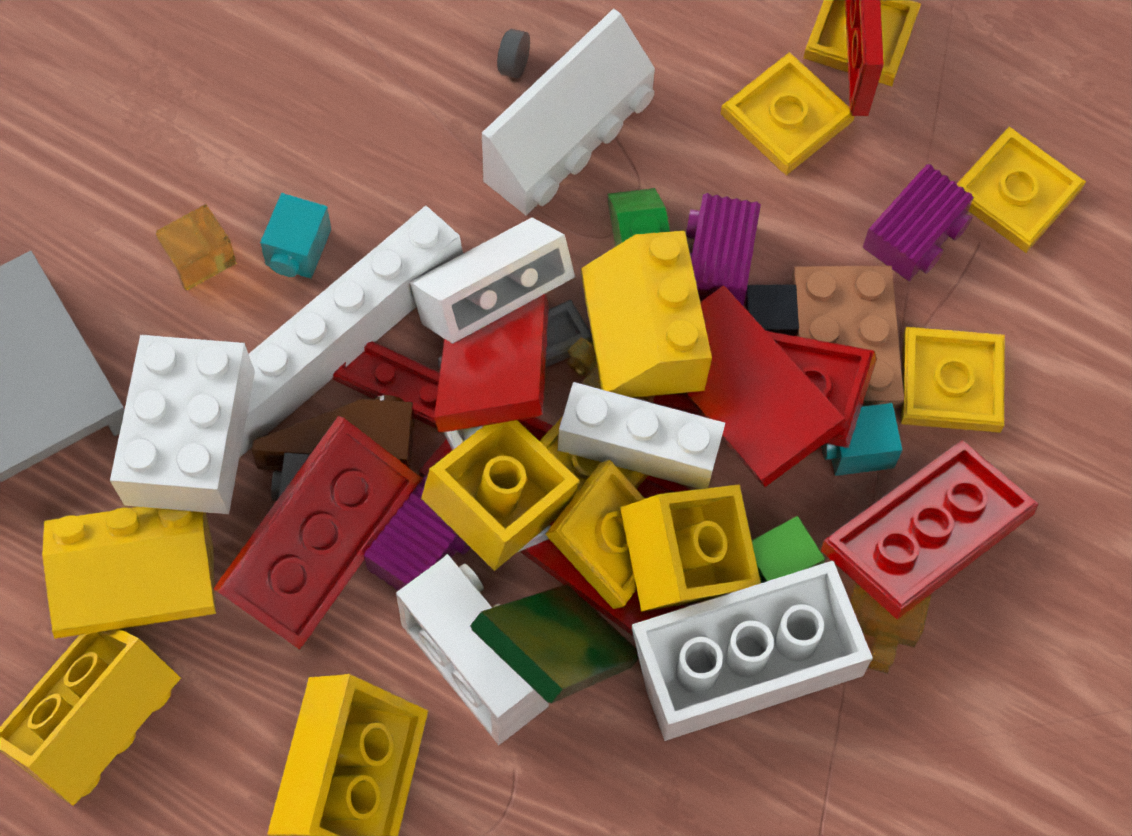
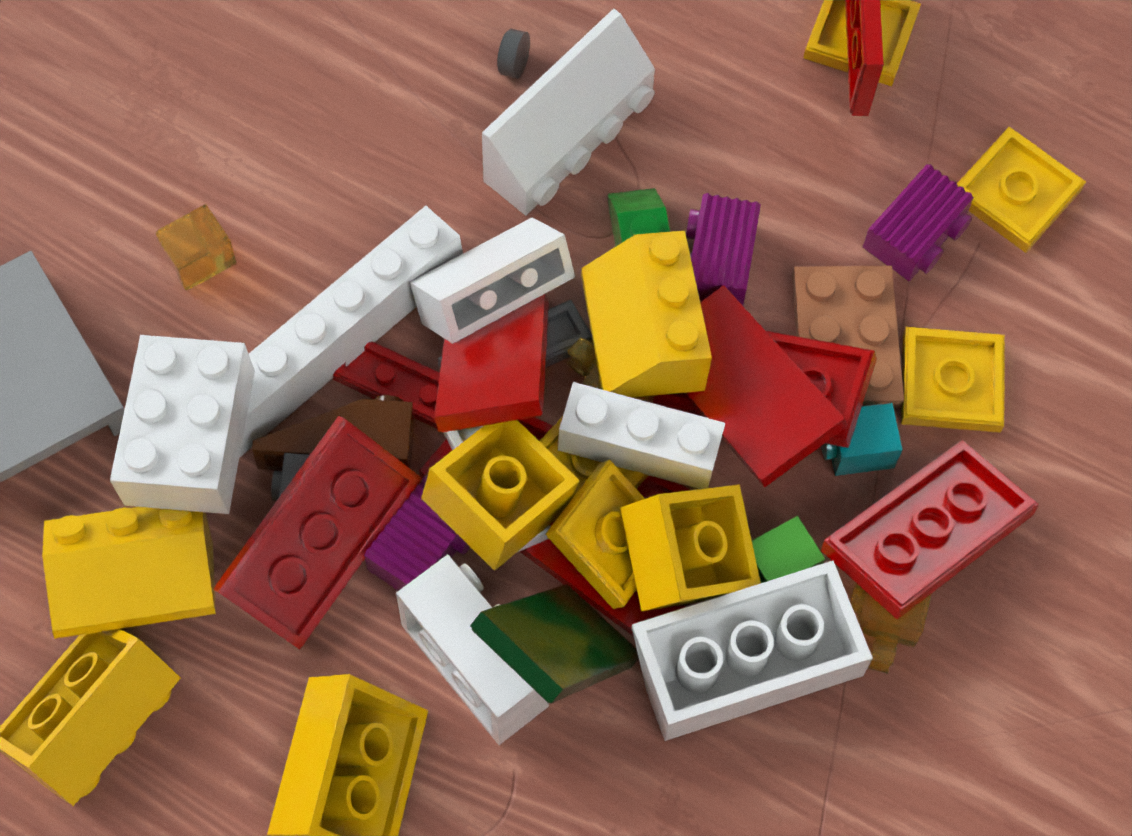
(295, 236): teal brick -> none
(774, 307): black tile -> none
(787, 113): yellow tile -> none

